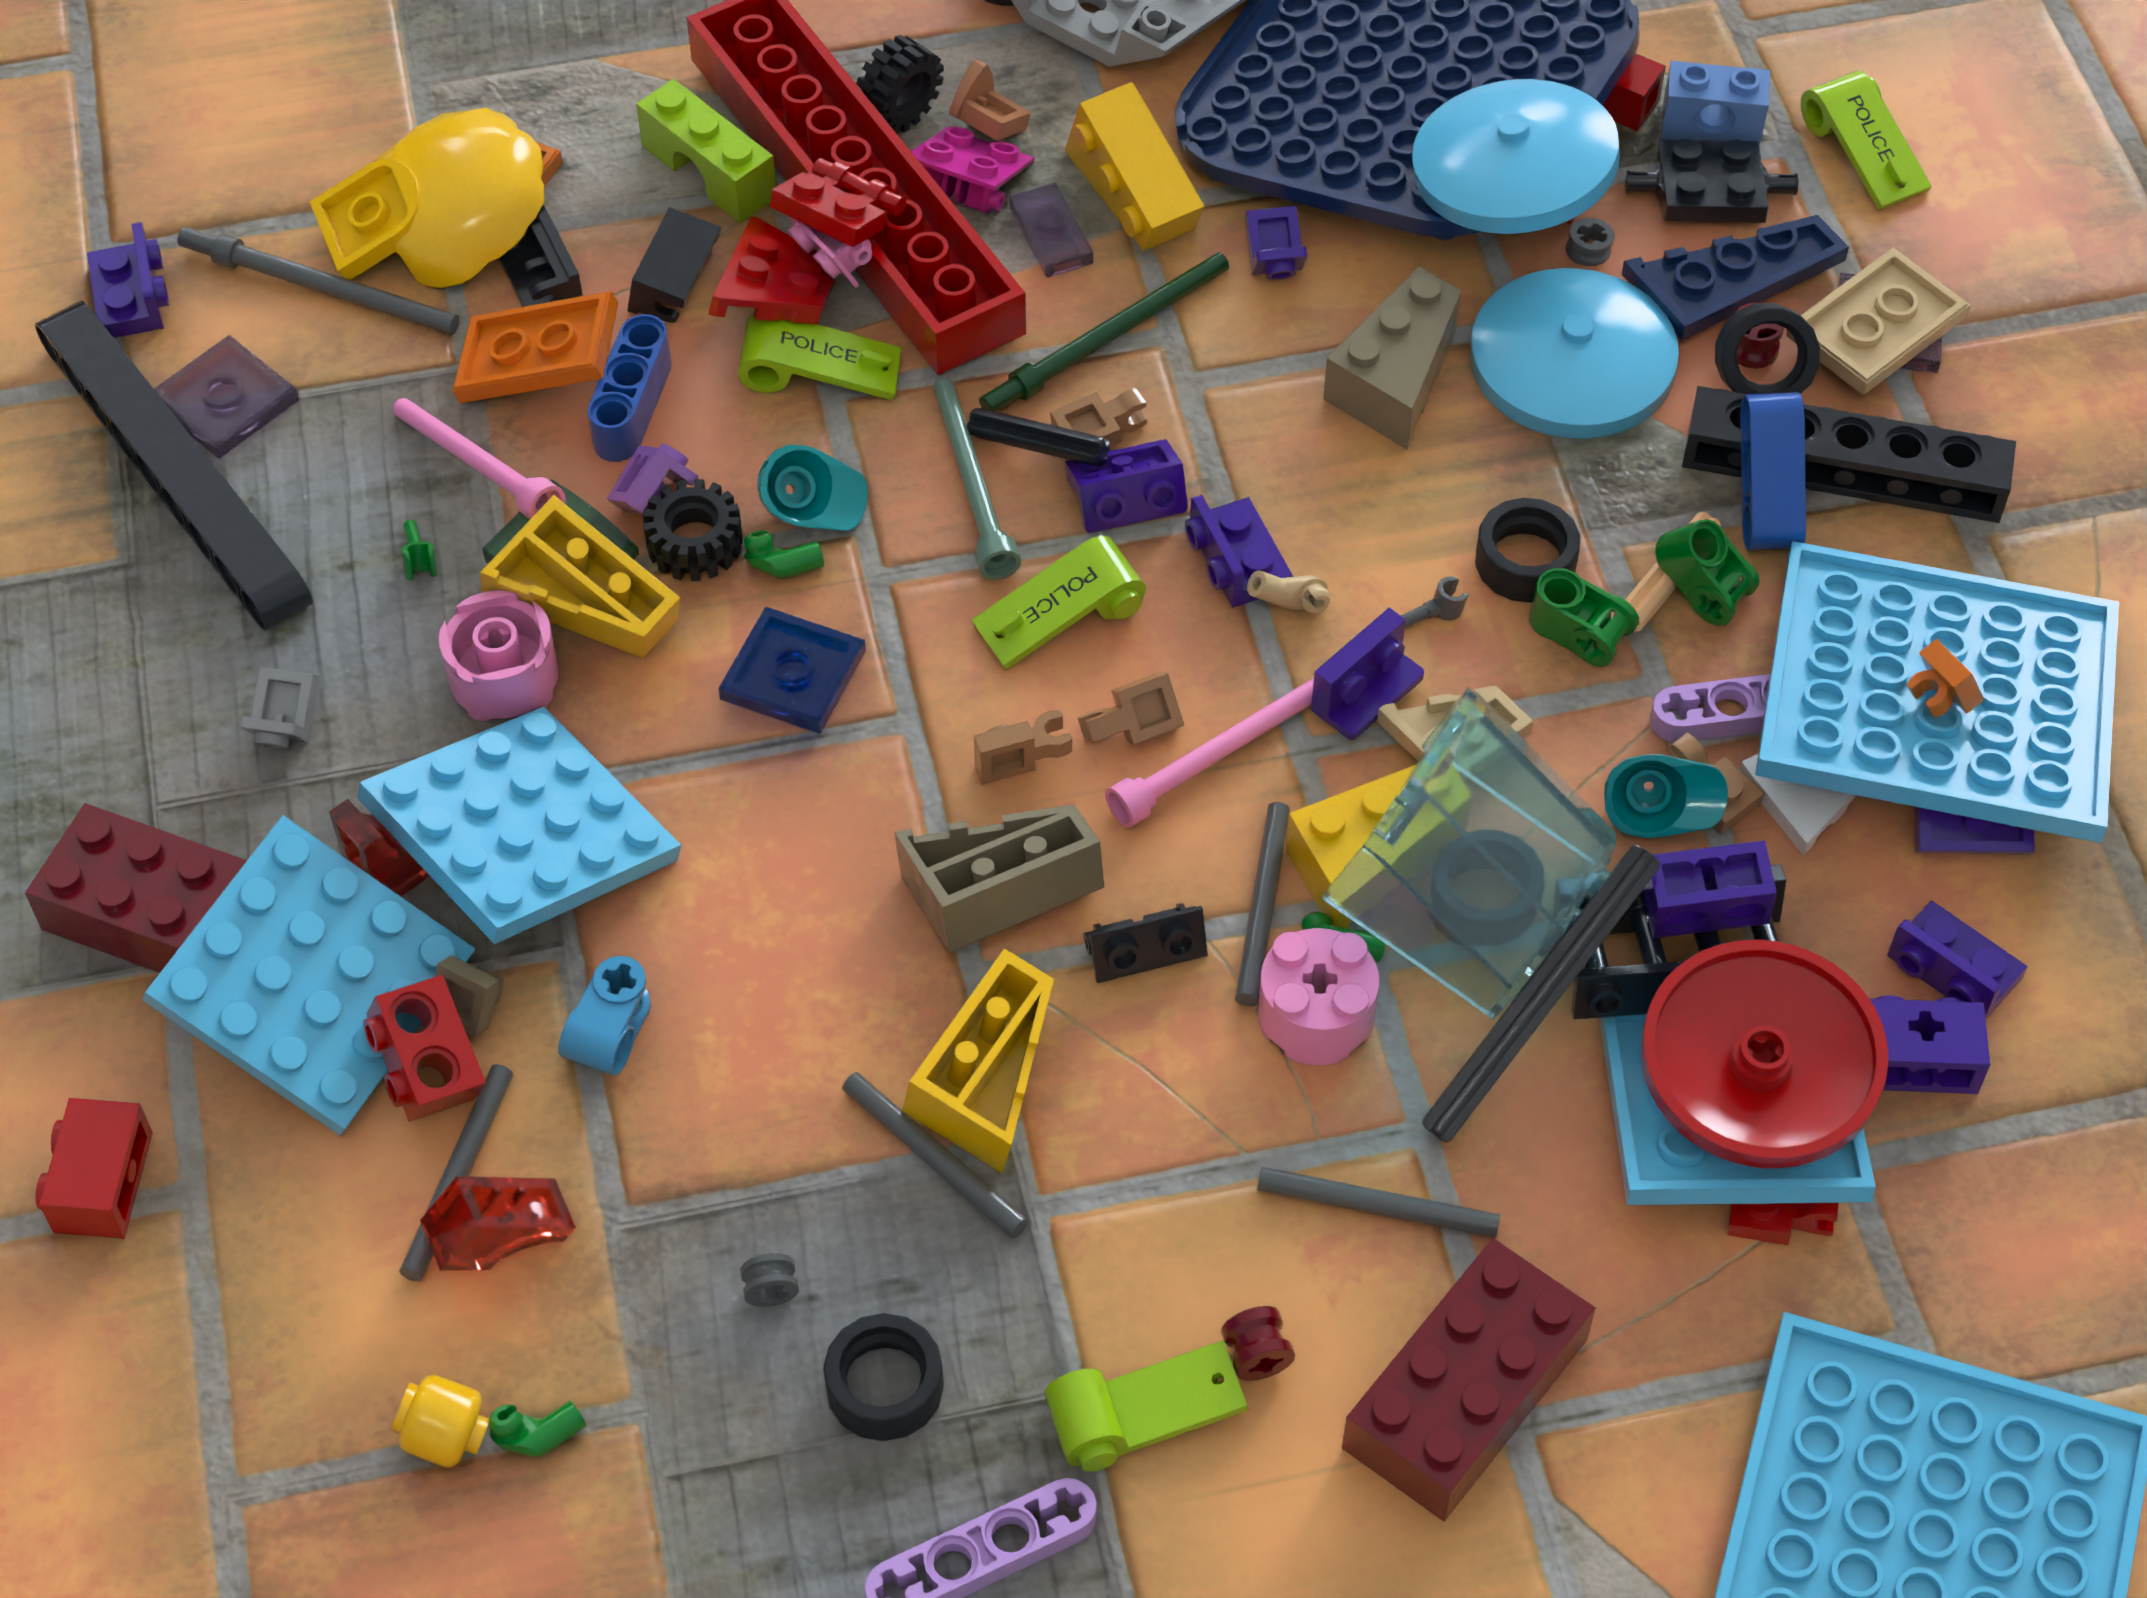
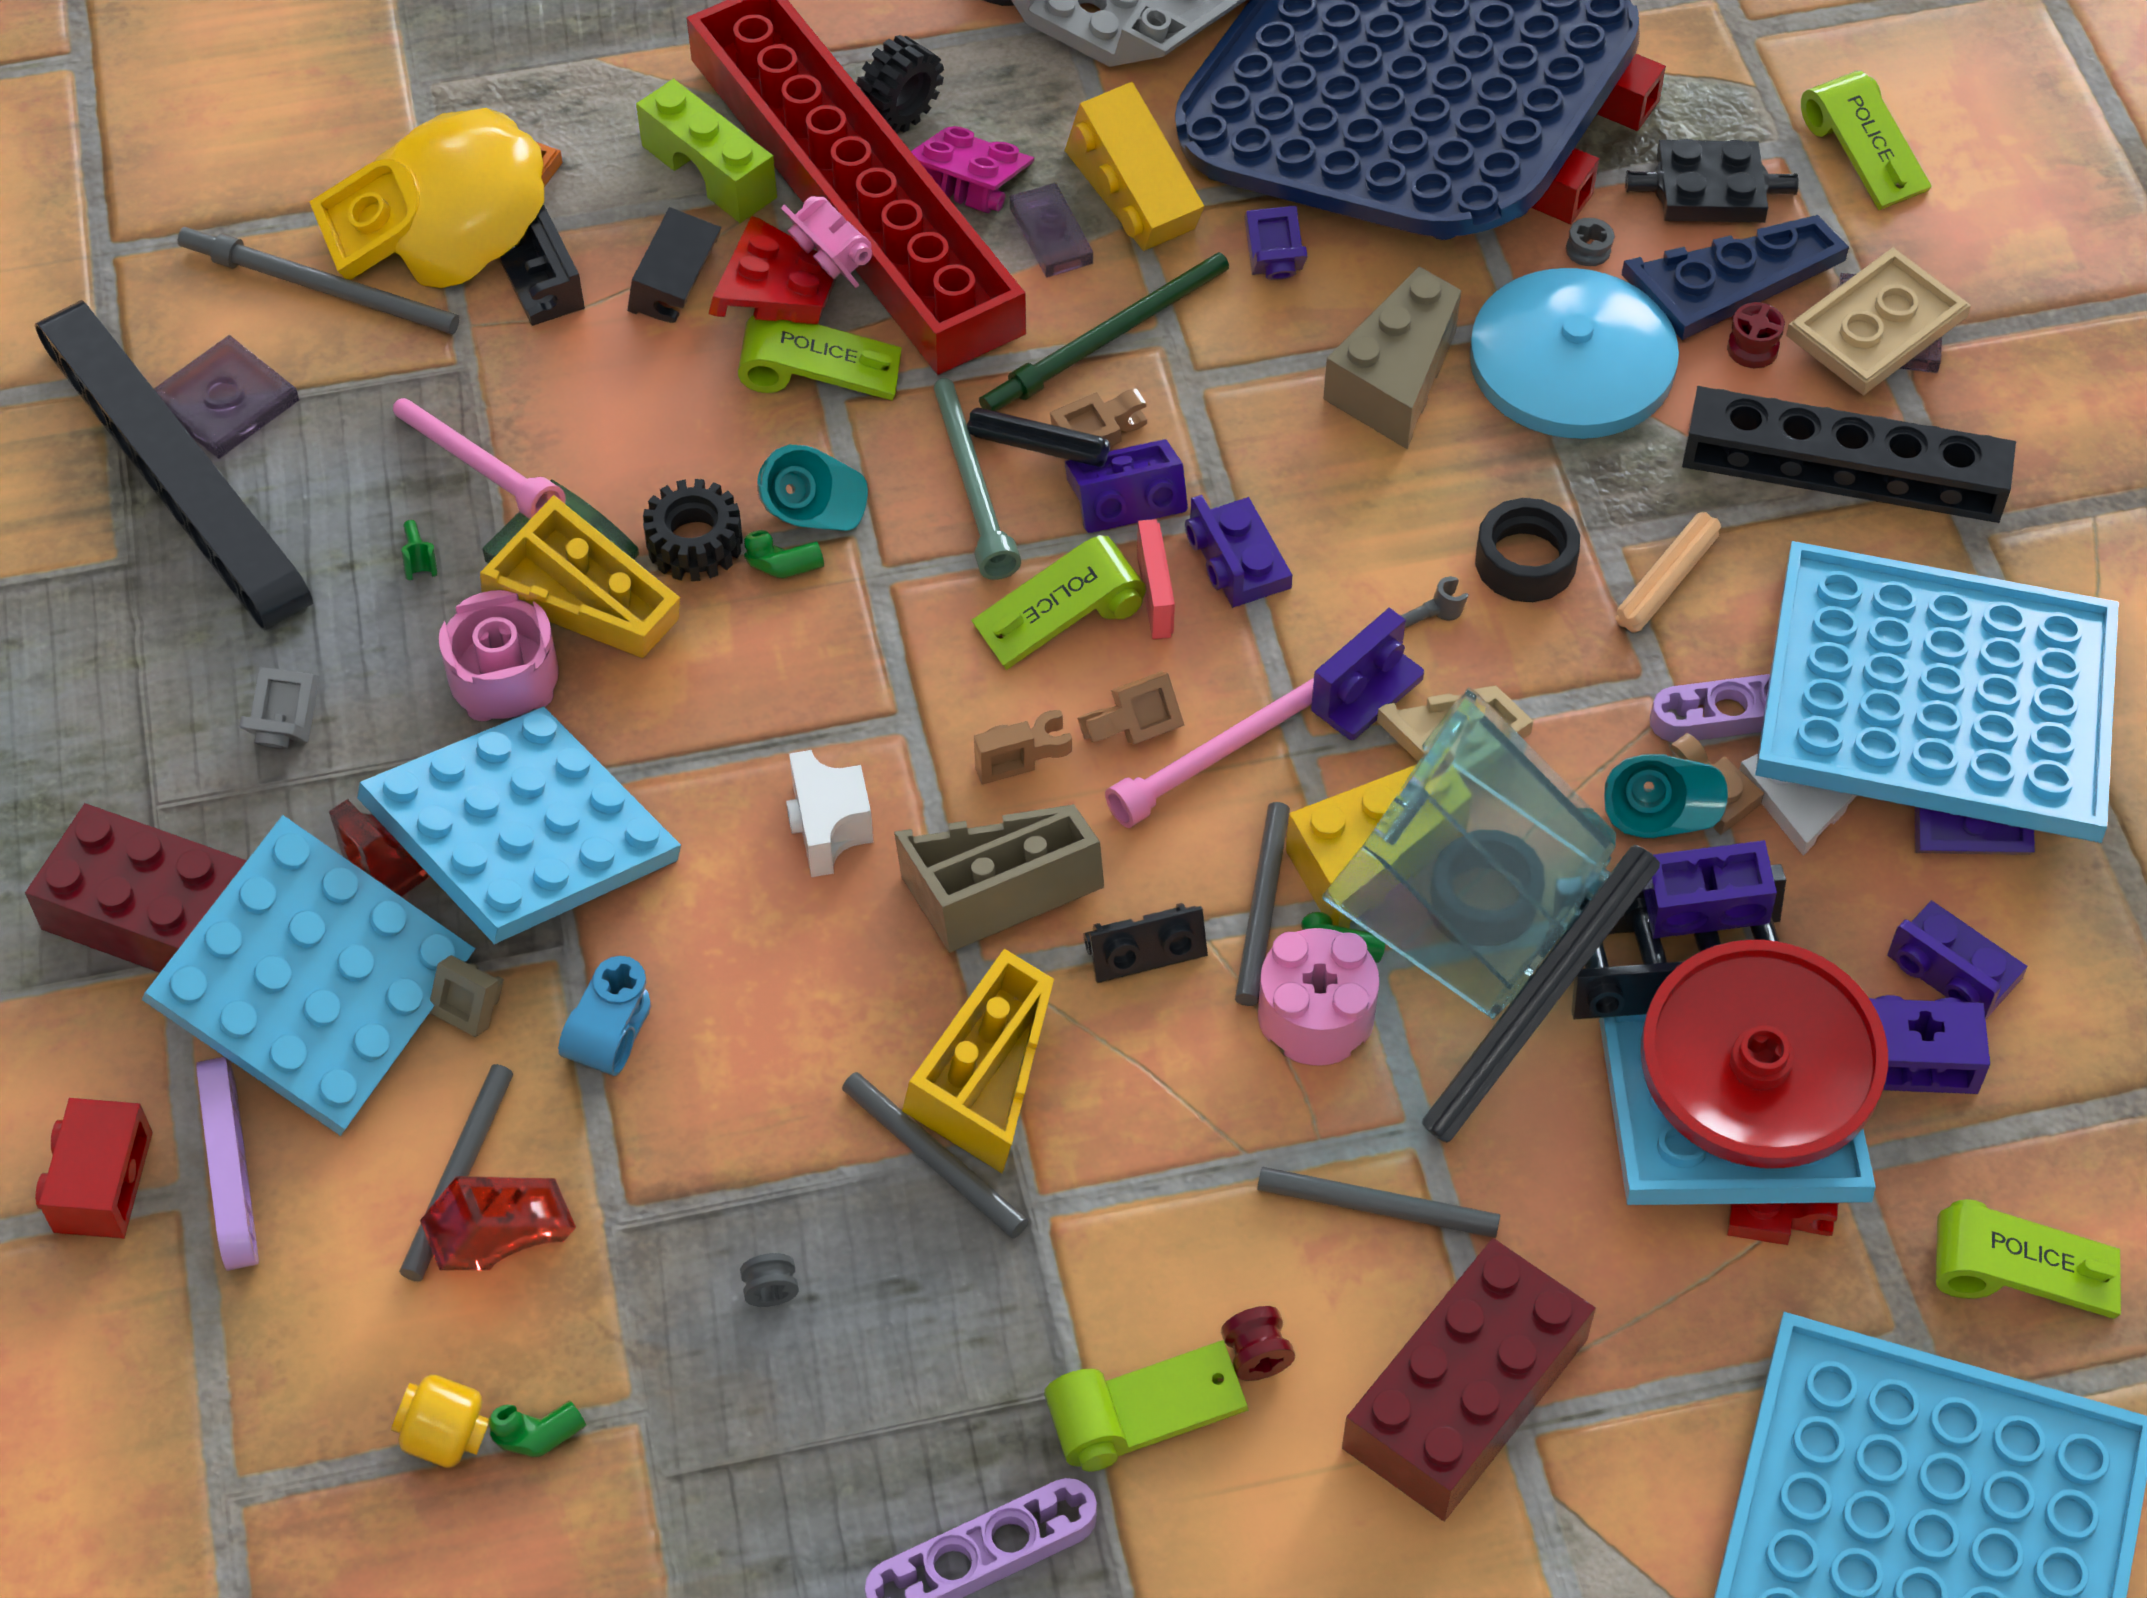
(126, 287): dark purple bracket -> none
(227, 1164): none -> lavender beam
(439, 1046): red brick -> none
(536, 347): orange tile -> none
(629, 388): blue beam -> none
(645, 474): medium lavender bracket -> none
(792, 670): clear blue plate -> none
(828, 810): none -> white brick
(837, 202): red plate -> none
(877, 1333): black tyre -> none
(984, 108): nougat tile -> none
(1156, 577): none -> coral tile
(1290, 592): tan arm -> none
(1516, 156): medium azure dish -> none
(1580, 616): green piece -> none
(1704, 567): green piece -> none
(1714, 102): medium blue brick -> none
(1767, 313): black tyre -> none
(1773, 470): blue beam -> none
(1948, 677): orange tile -> none
(1990, 1249): none -> lime door

